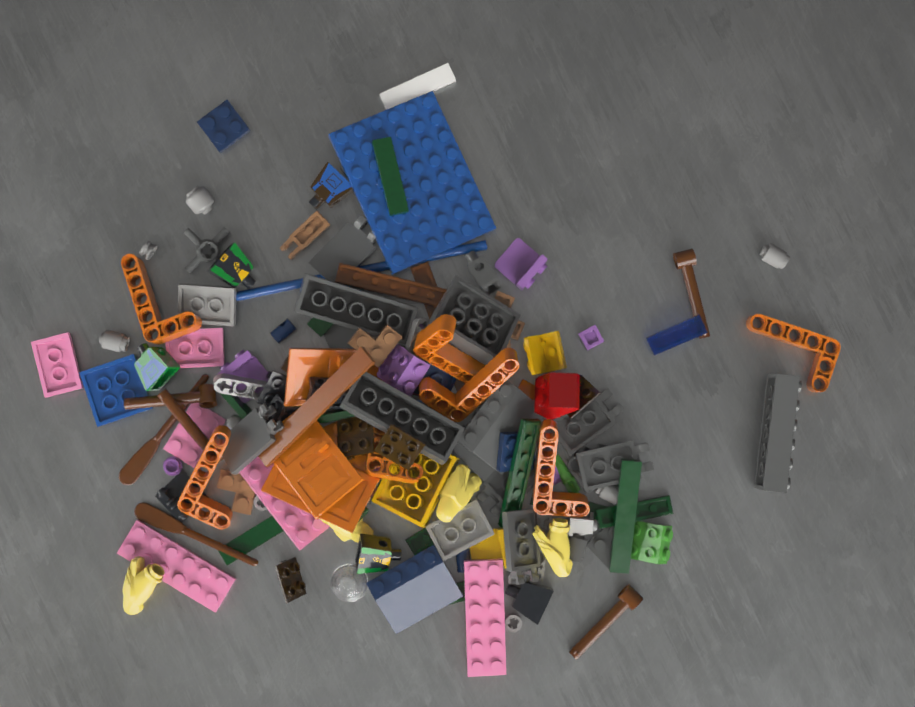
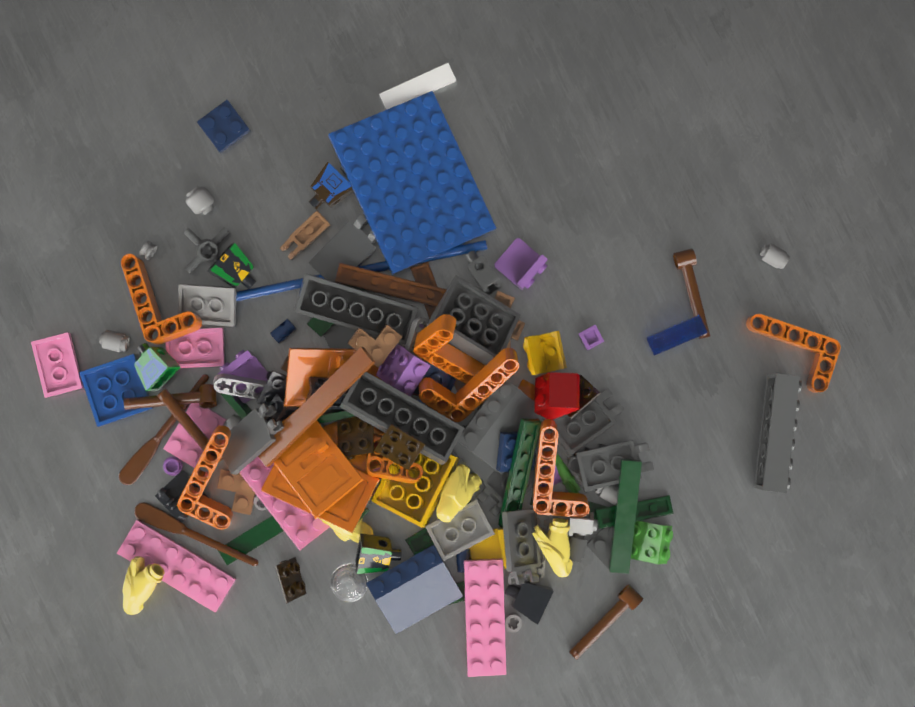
(390, 176): dark green tile -> none

